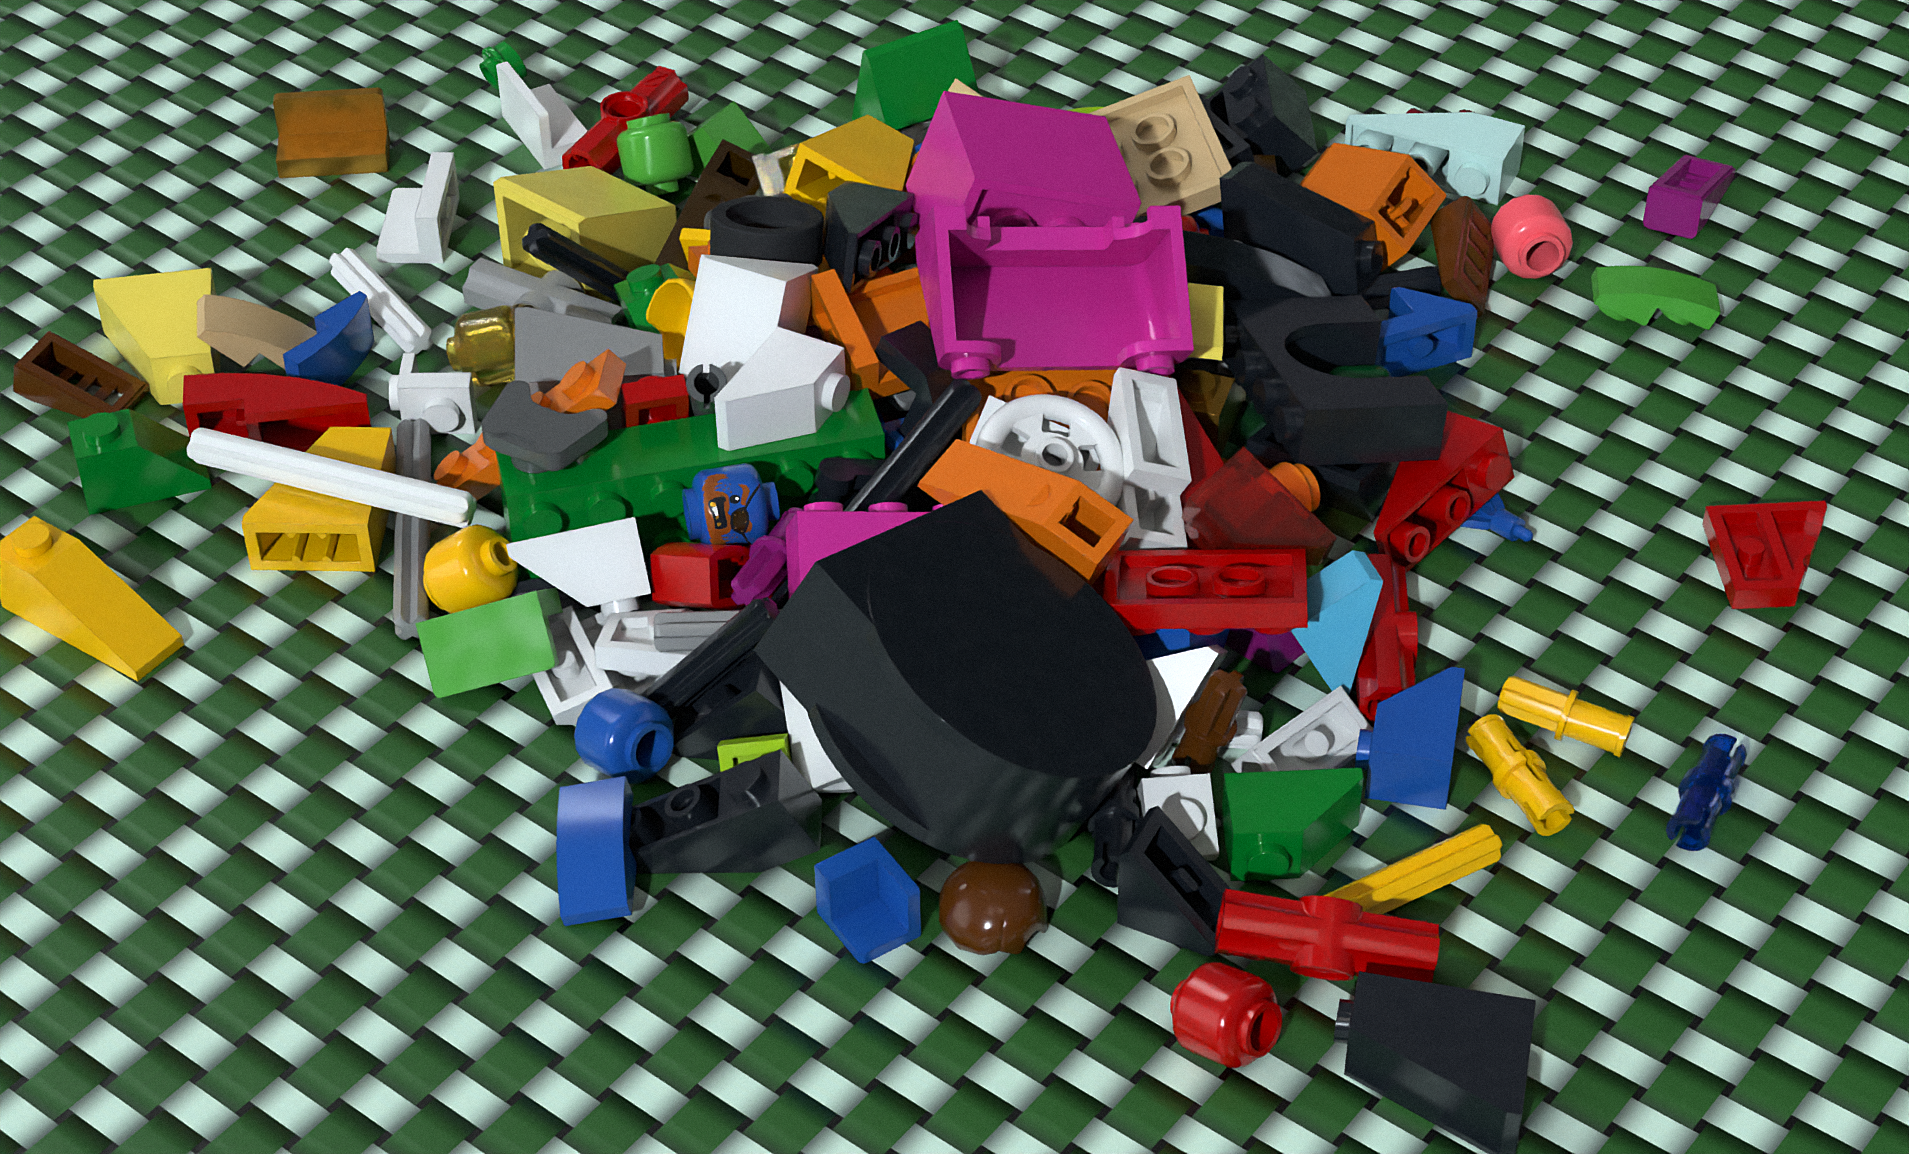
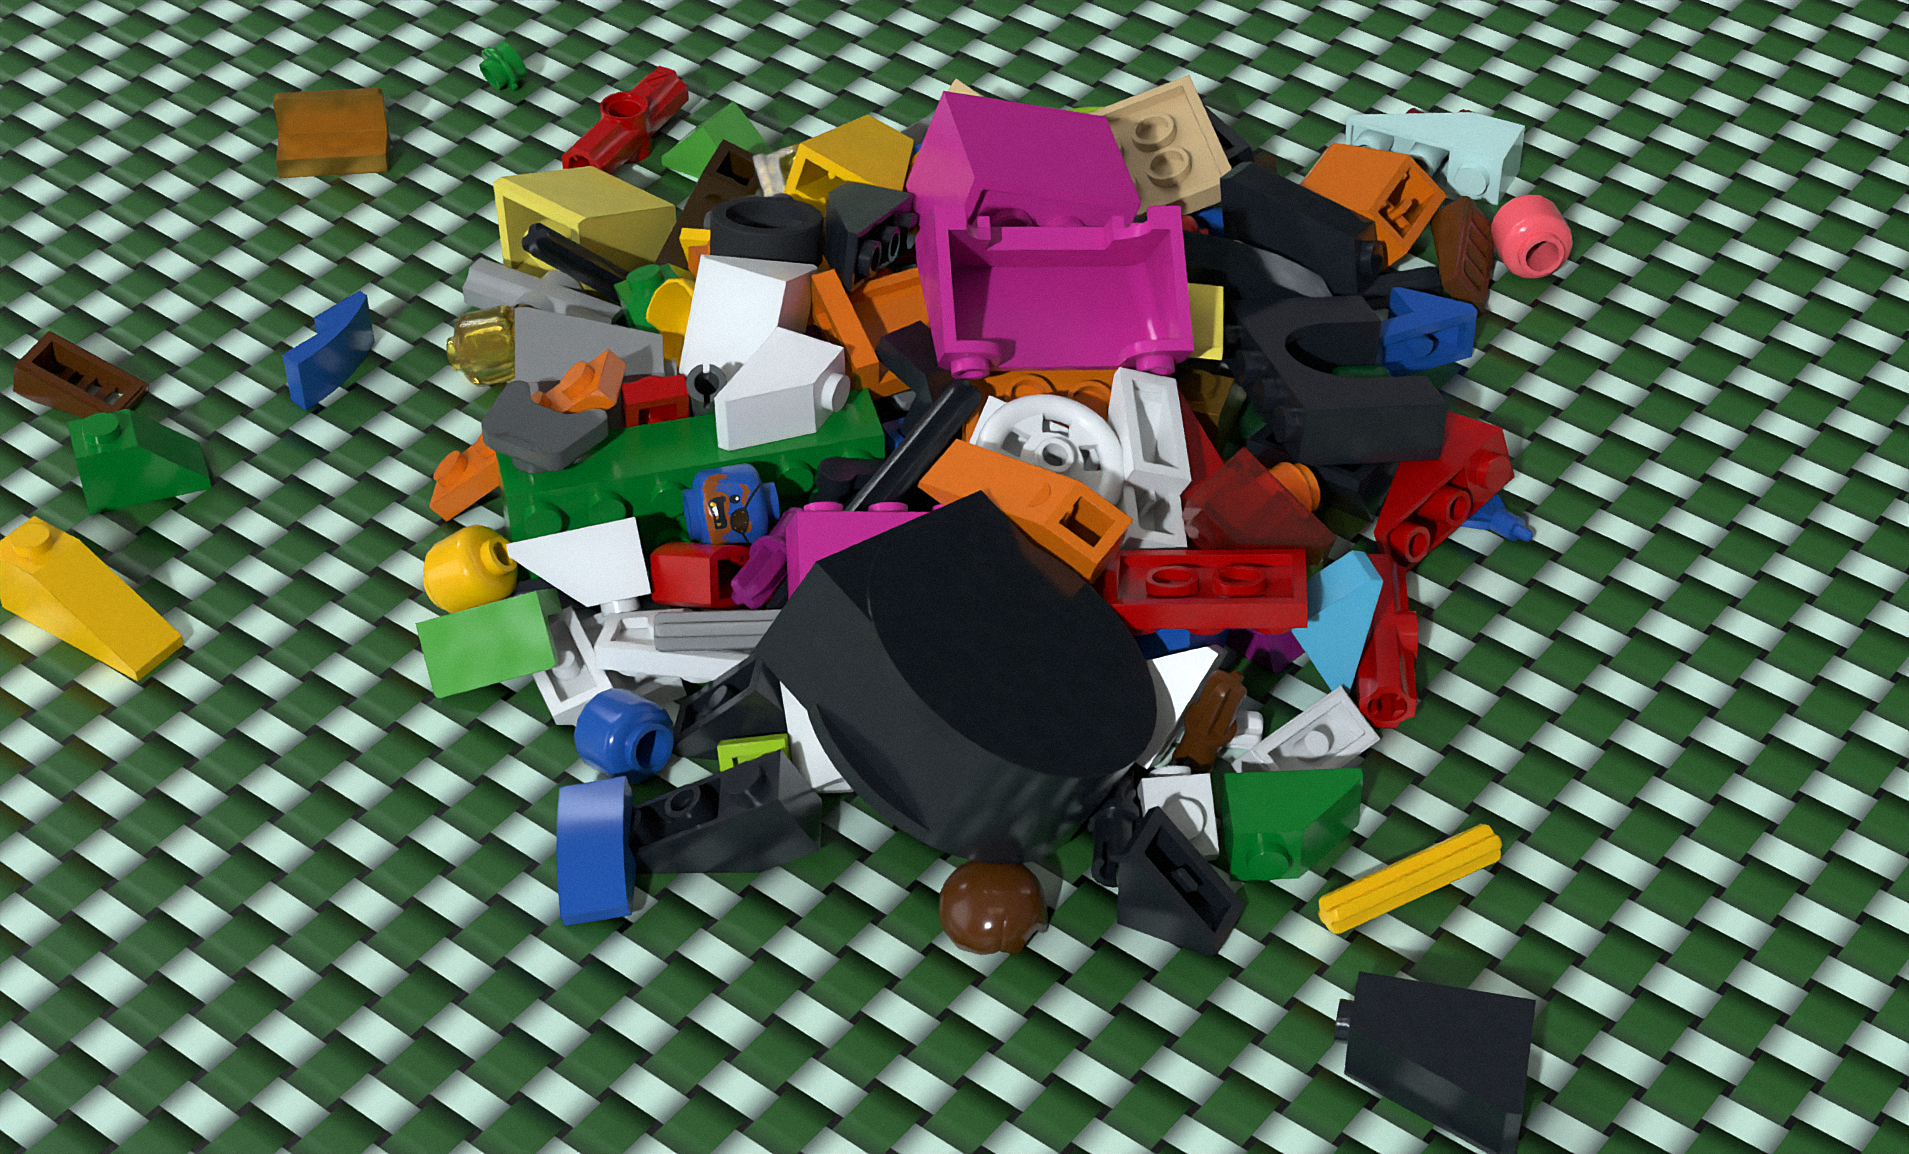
(155, 327): light yellow slope -> none
(246, 329): tan slope -> none
(271, 407): red slope -> none
(318, 531): yellow slope -> none
(332, 477): white axle -> none
(384, 303): white axle -> none
(411, 532): light grey axle -> none
(421, 218): white panel -> none
(438, 398): white bracket -> none
(538, 117): white panel -> none
(655, 153): bright green head -> none
(713, 657): black axle -> none
(868, 900): blue panel -> none
(907, 76): green slope -> none
(1225, 1015): red head -> none
(1267, 113): black slope -> none
(1325, 937): red piece -> none
(1413, 742): blue slope -> none
(1519, 775): yellow pin -> none
(1565, 714): yellow axle -> none
(1640, 290): bright green slope -> none
(1686, 196): magenta slope -> none
(1706, 792): clear blue pin -> none
(1763, 549): red wing -> none

